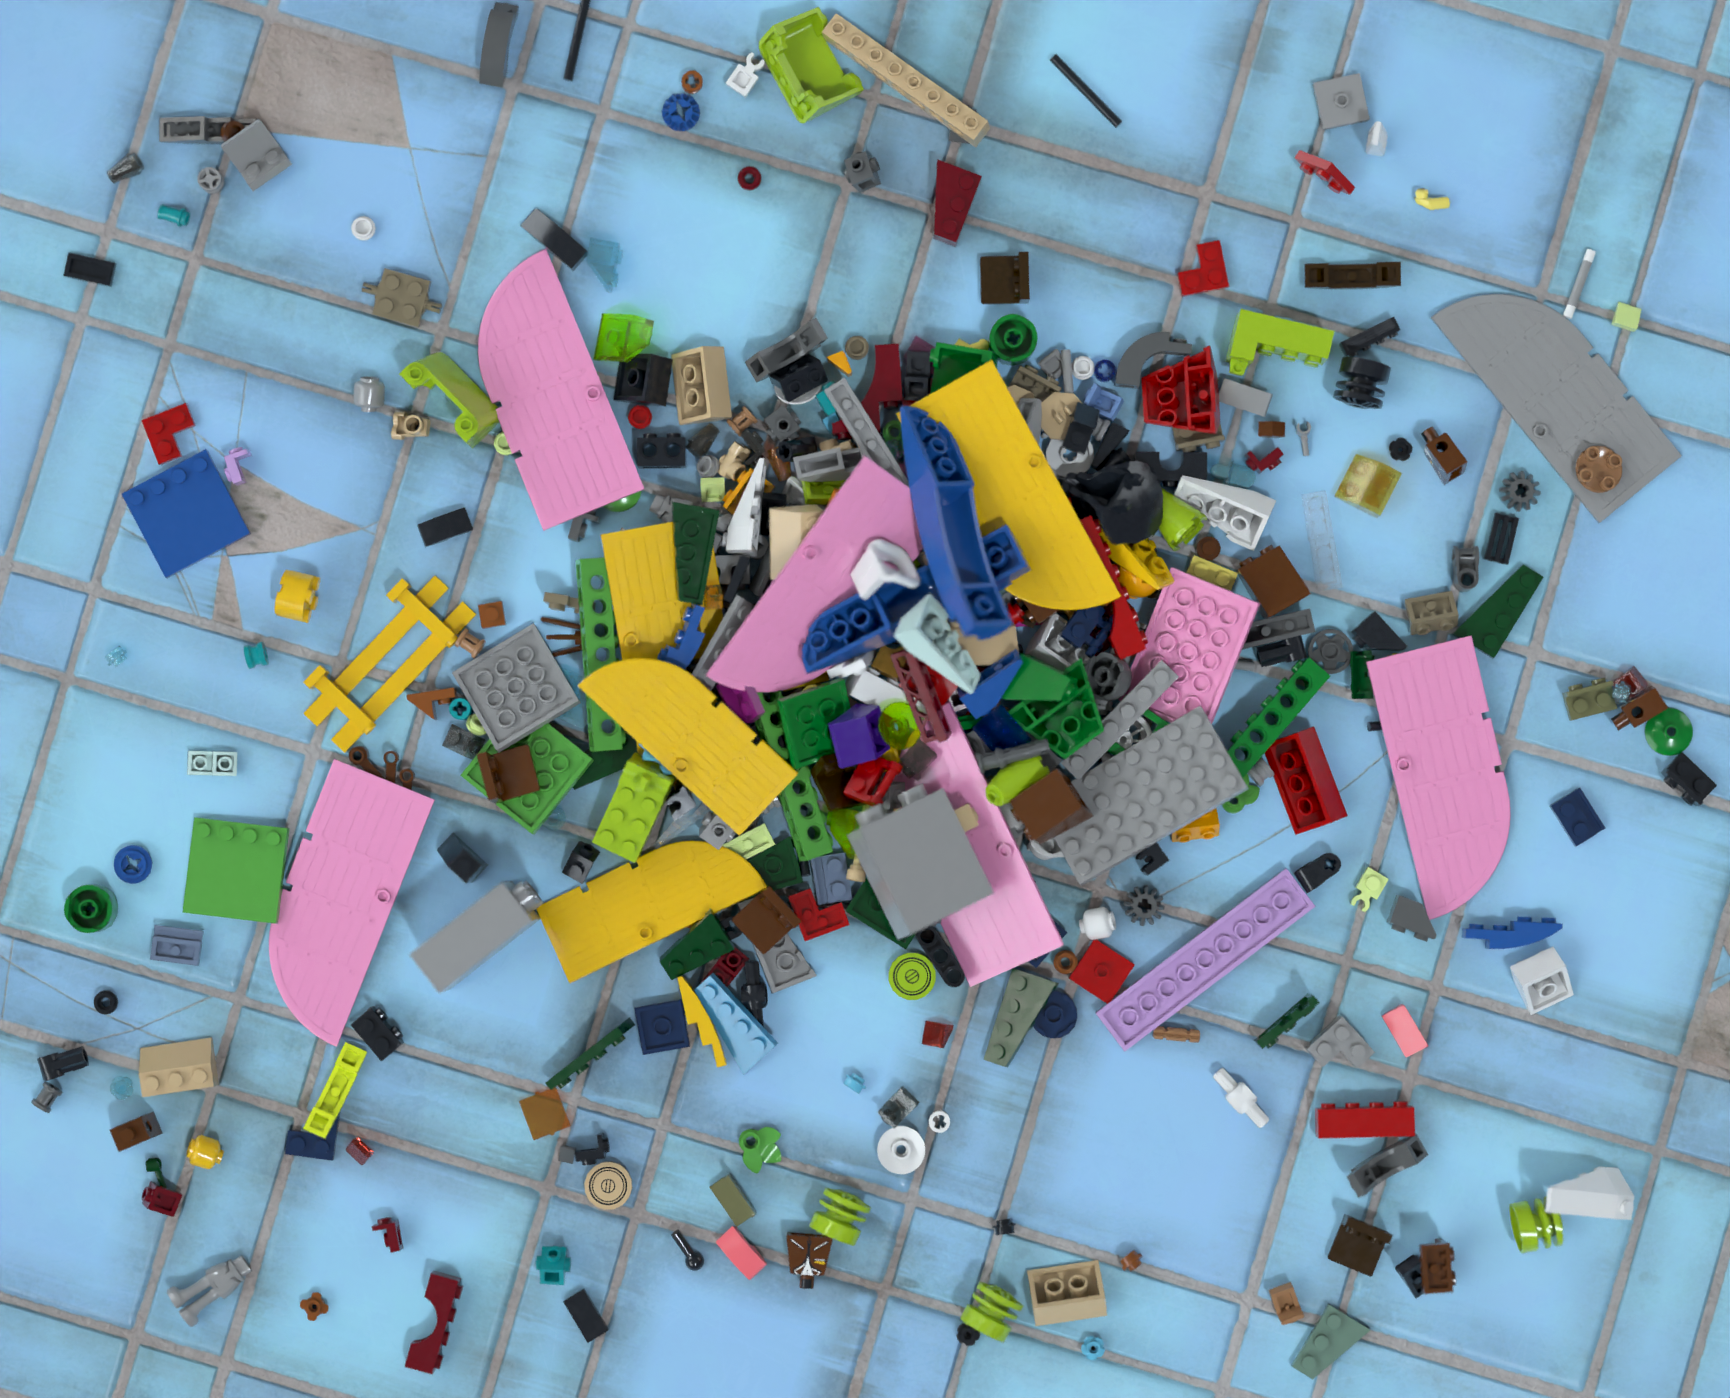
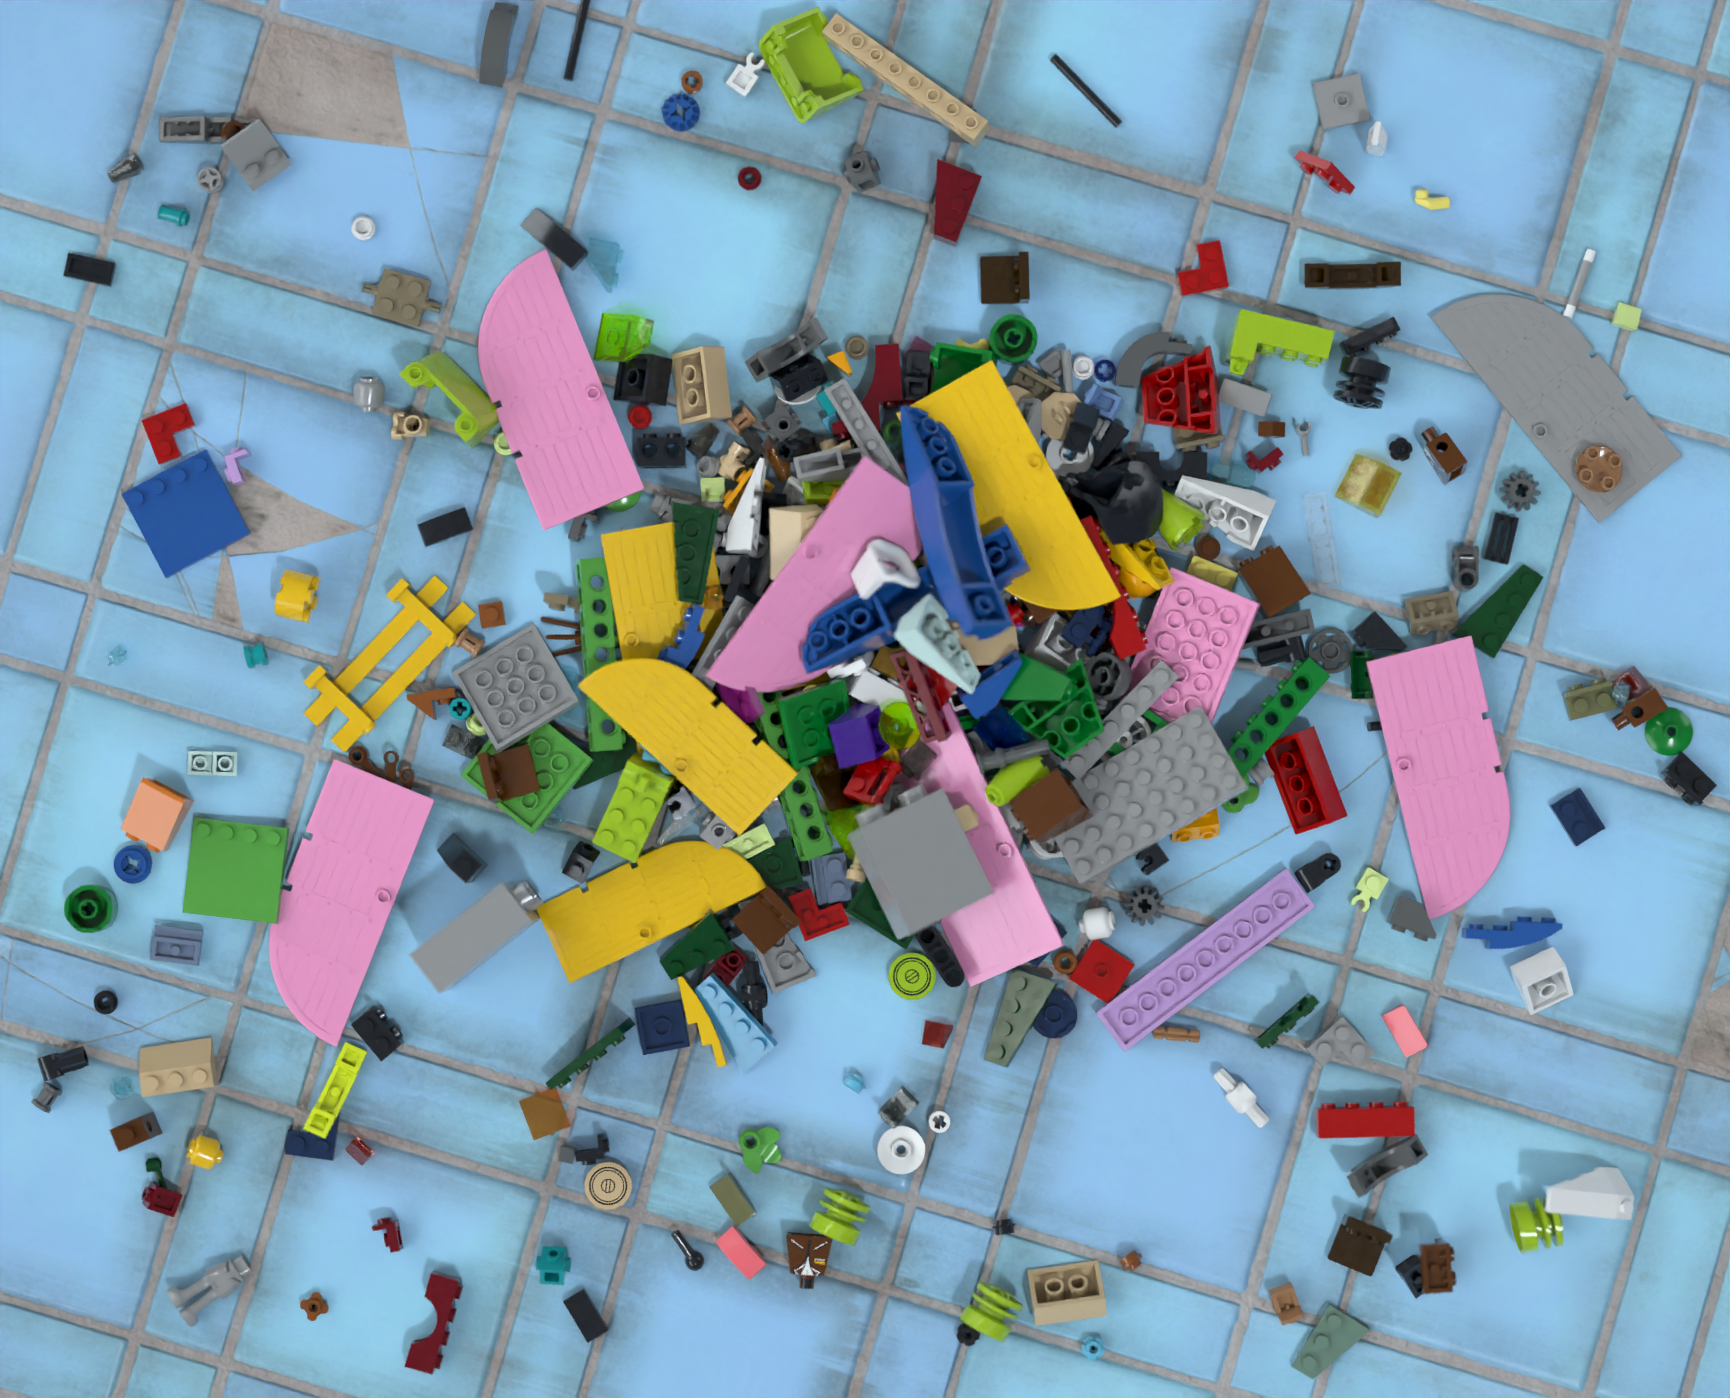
(156, 814): none -> slope

